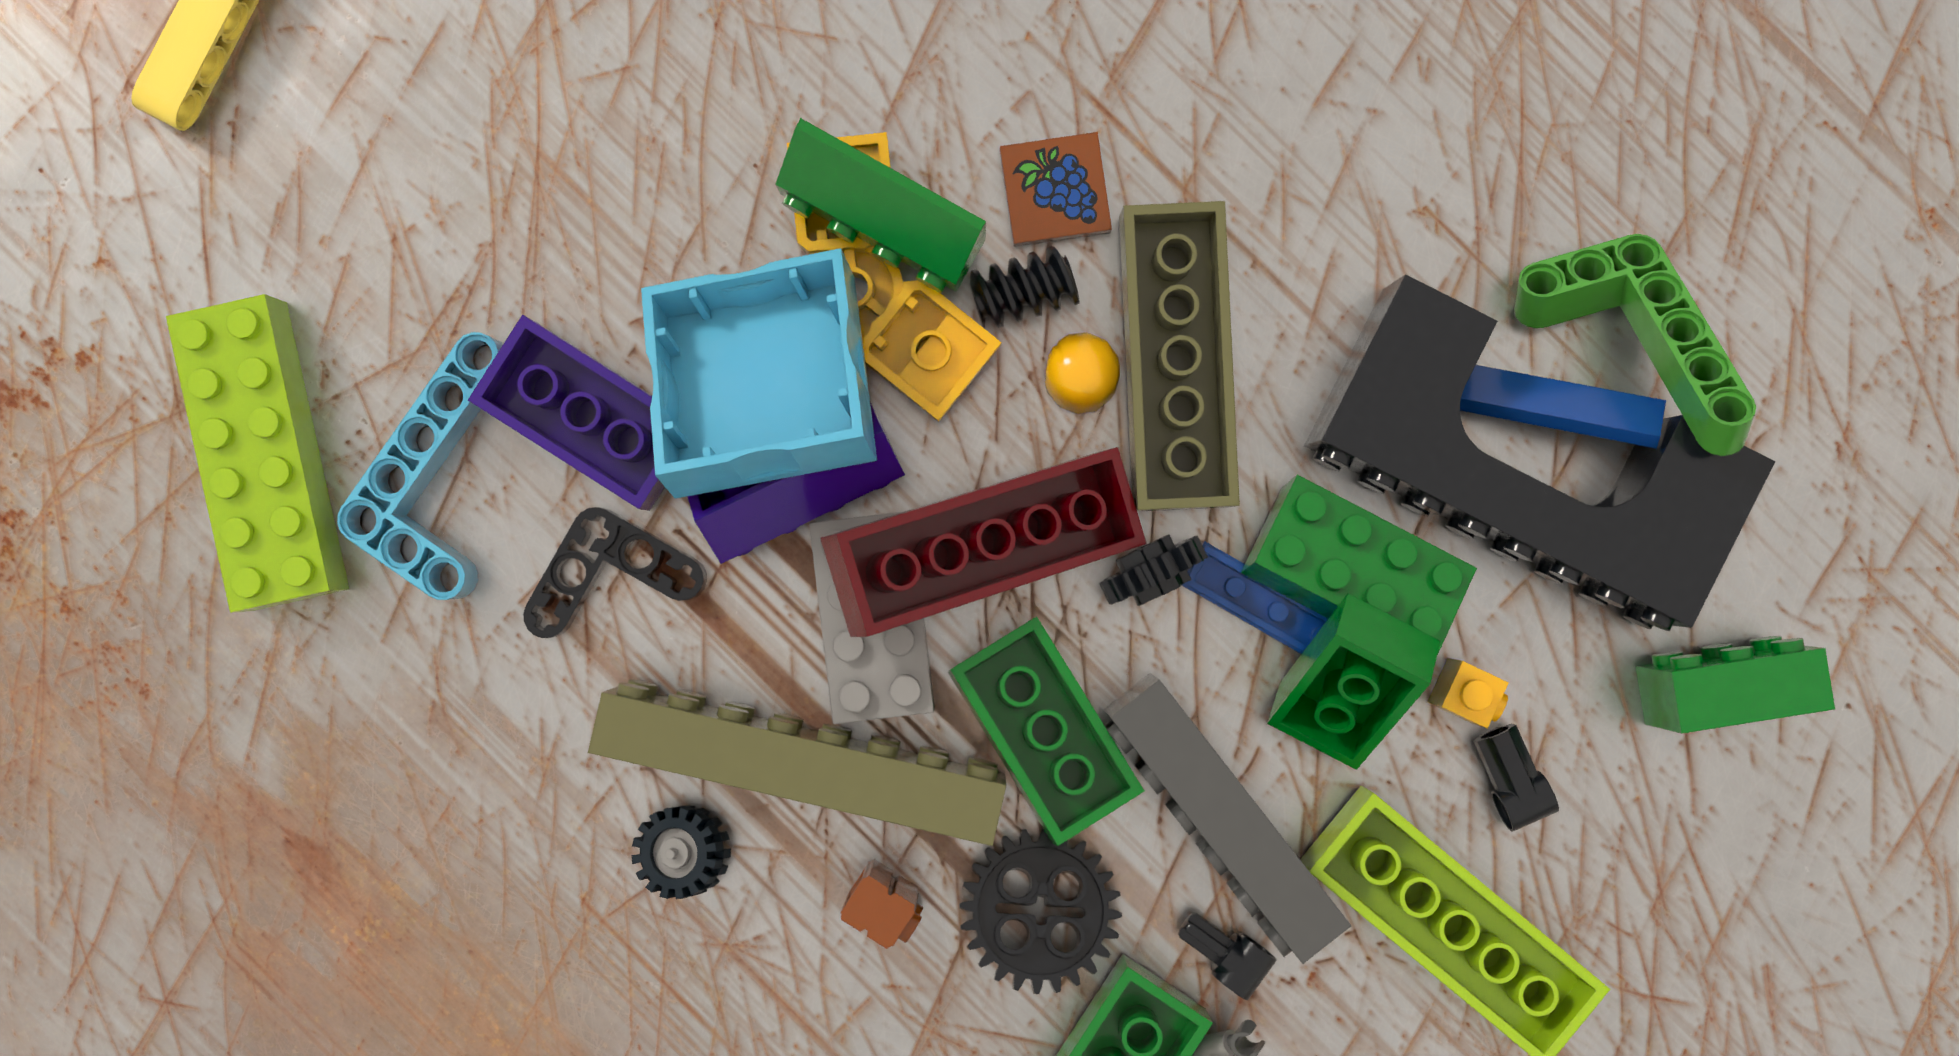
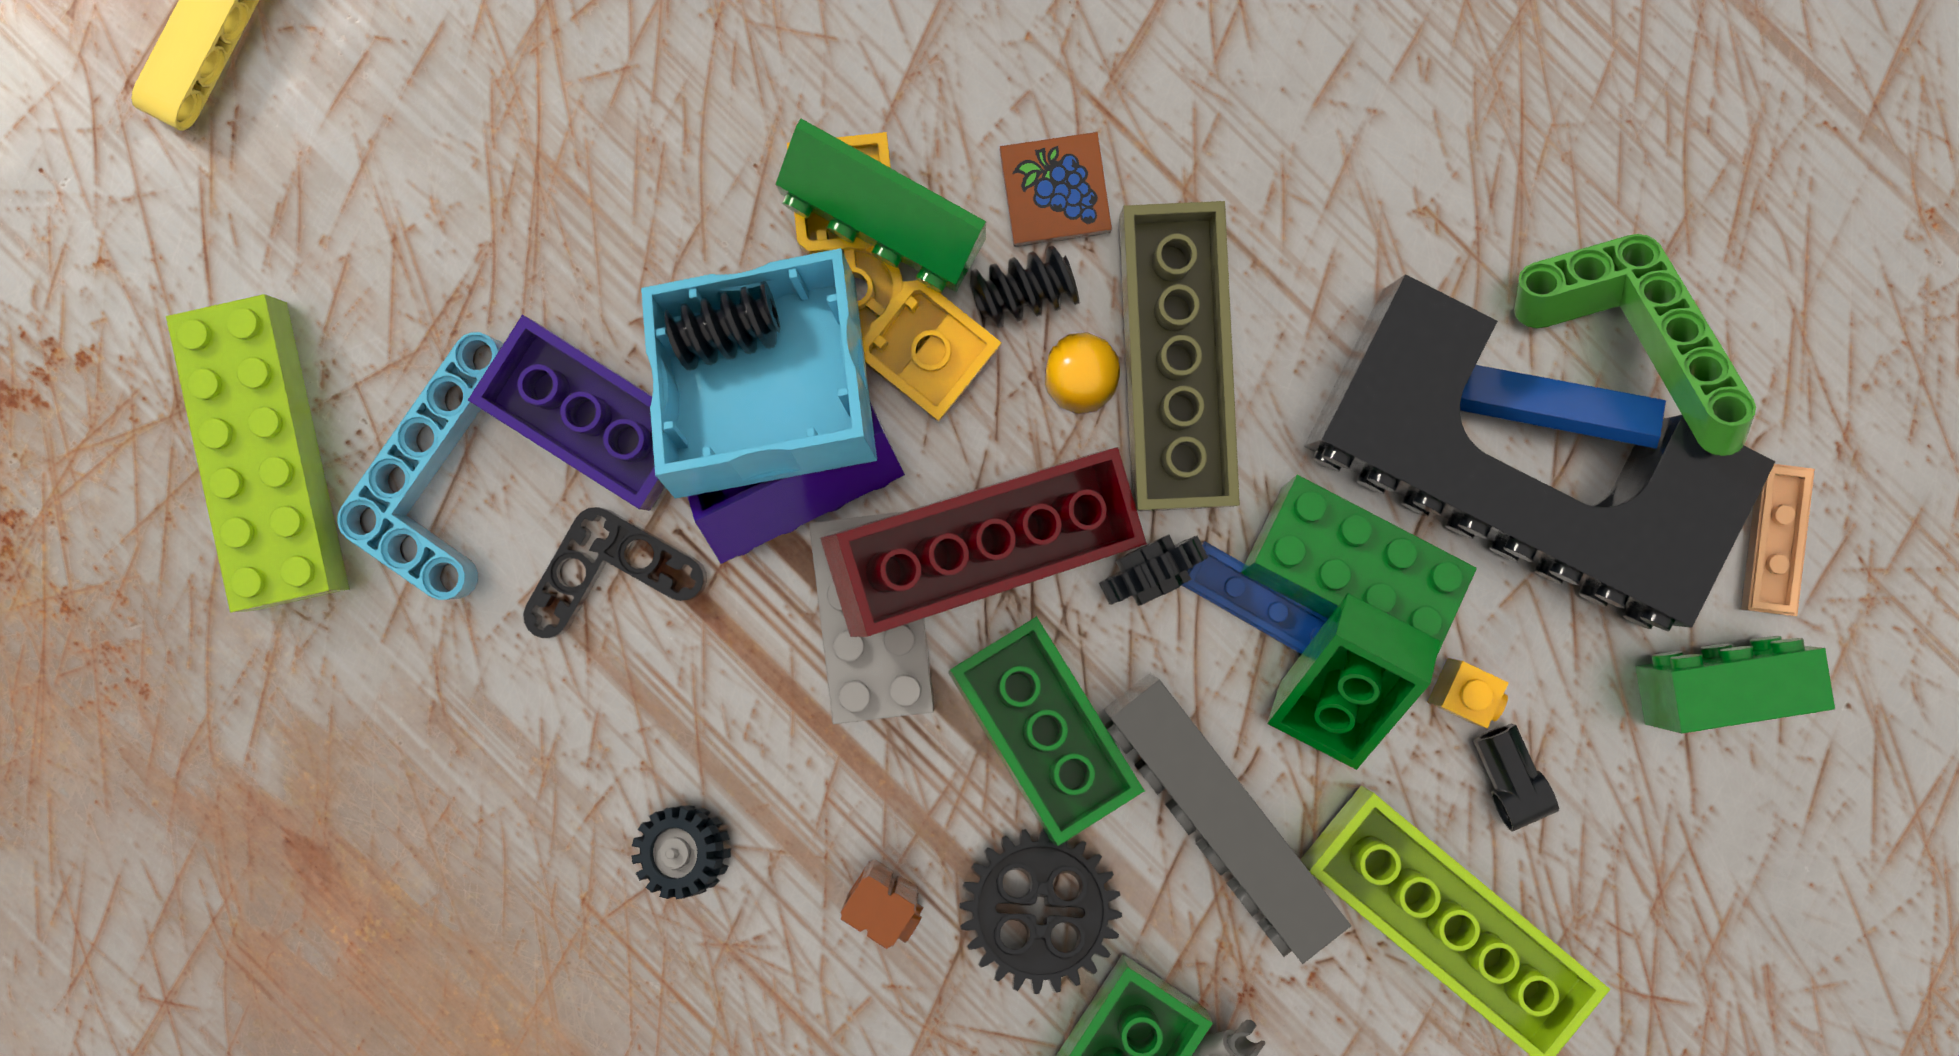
(724, 328): none -> black piece
(798, 762): olive brick -> none
(1235, 959): black axle -> none
(1778, 542): none -> light nougat tile

